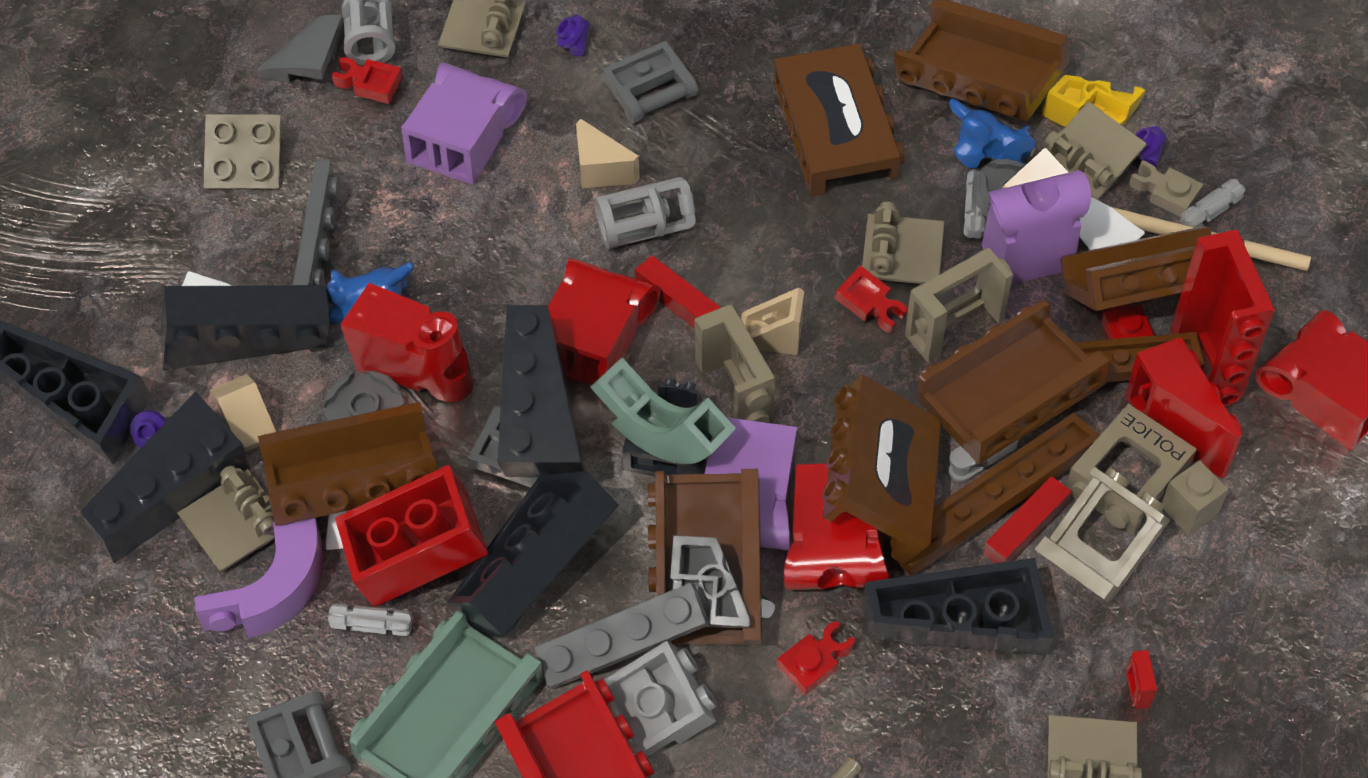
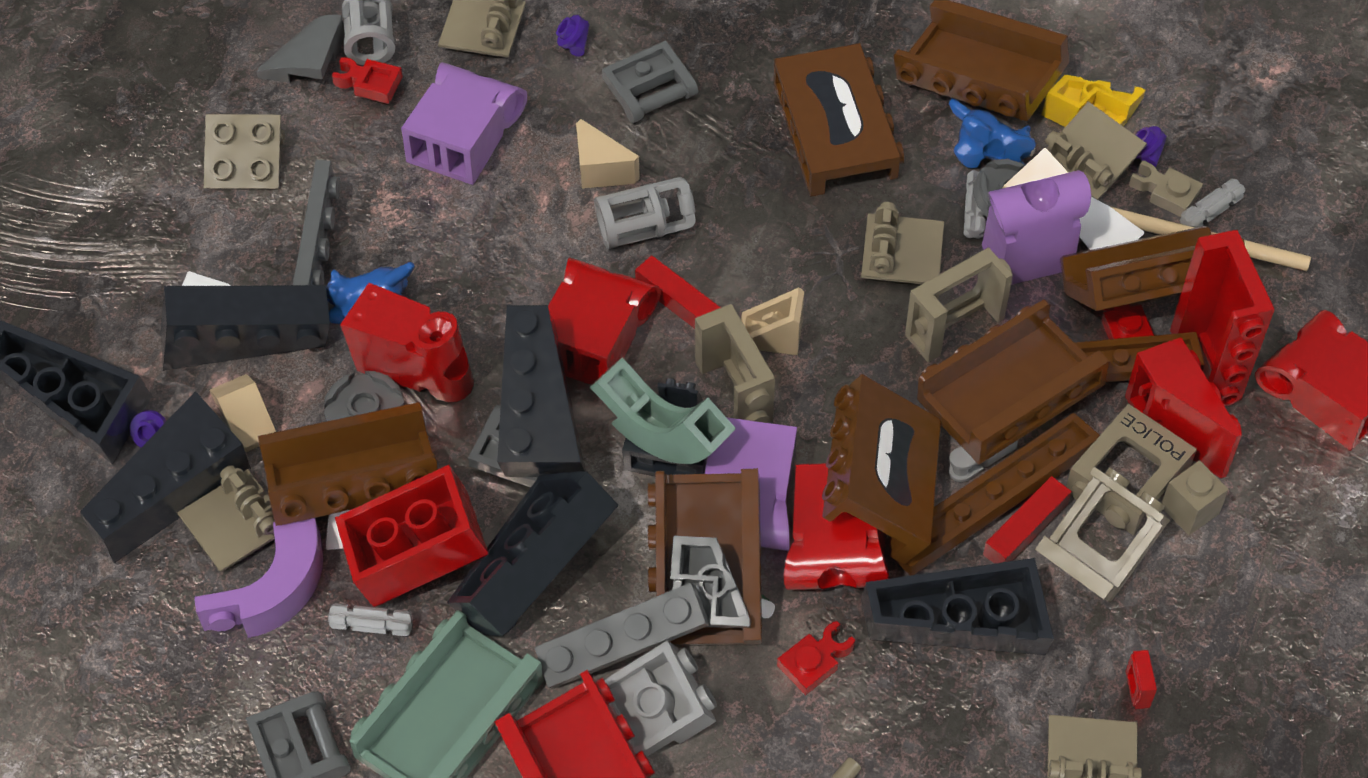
(868, 295): red plate -> none

